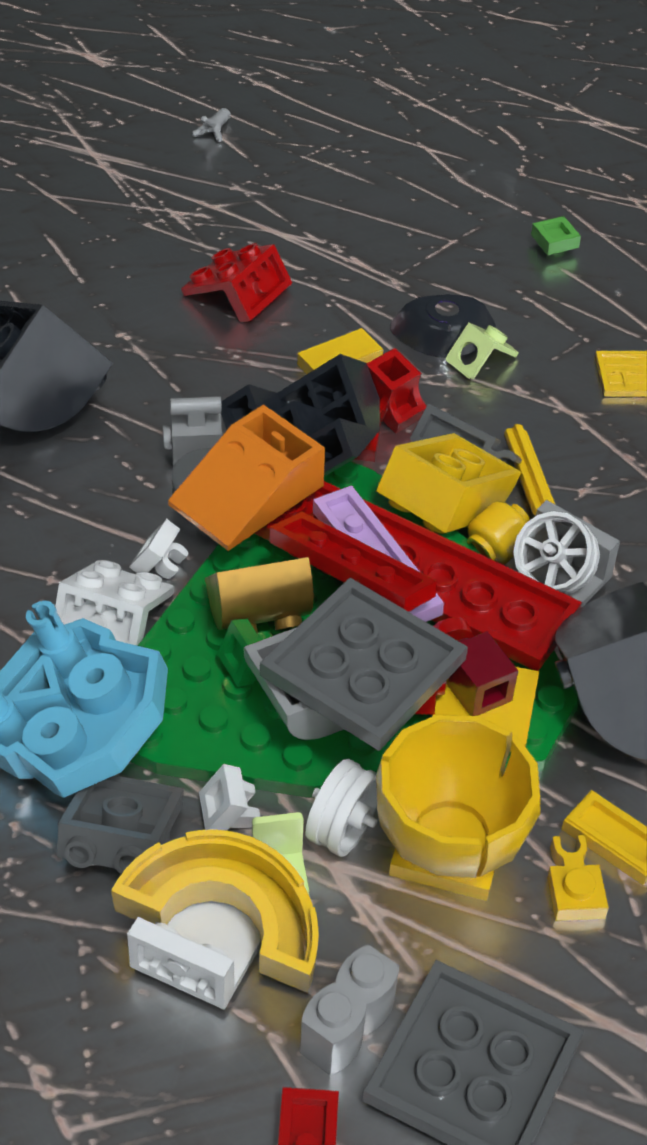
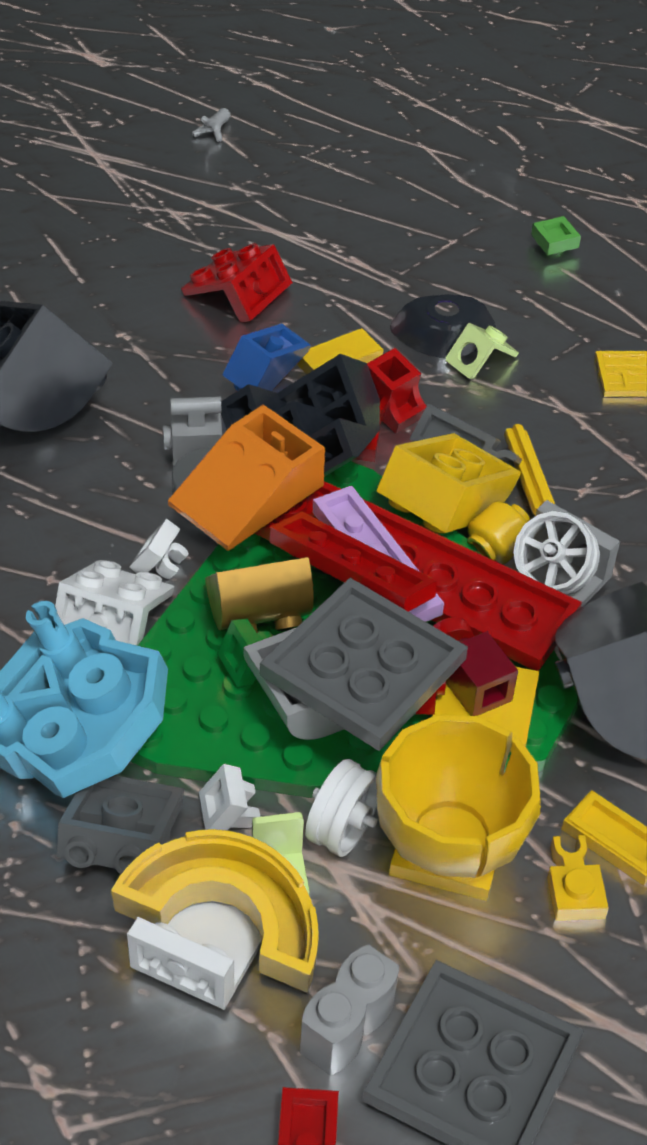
(265, 357): none -> blue slope

